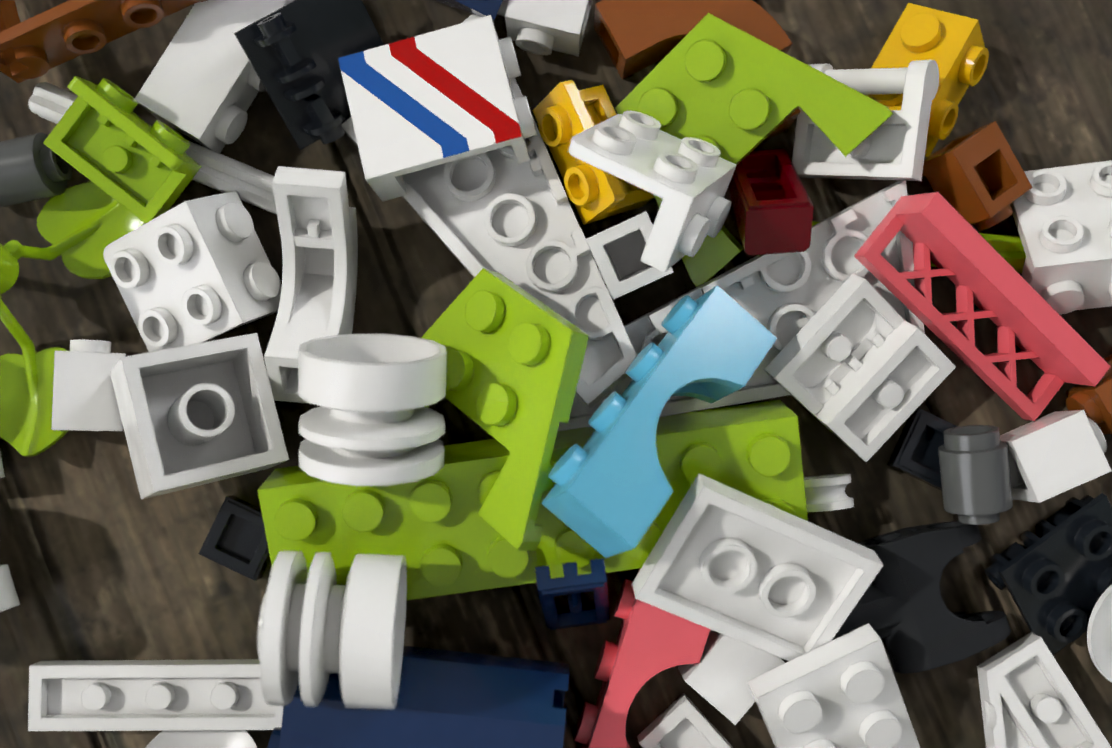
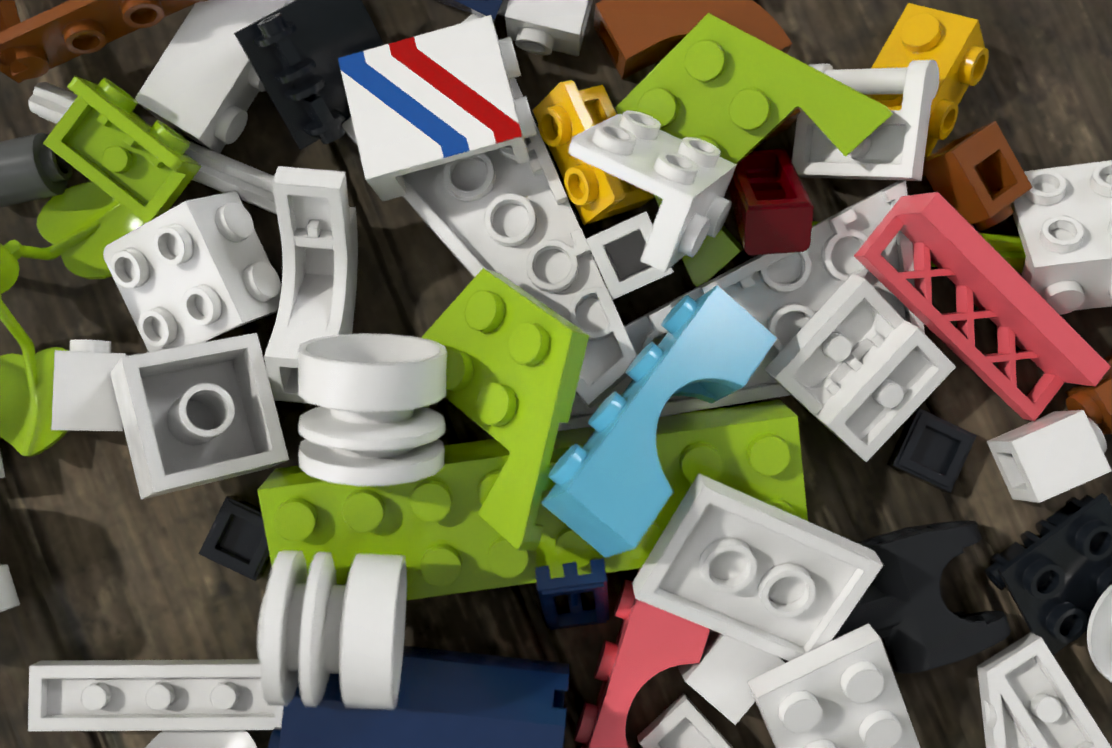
(827, 492): white bush -> none
(975, 474): dark grey brick -> none

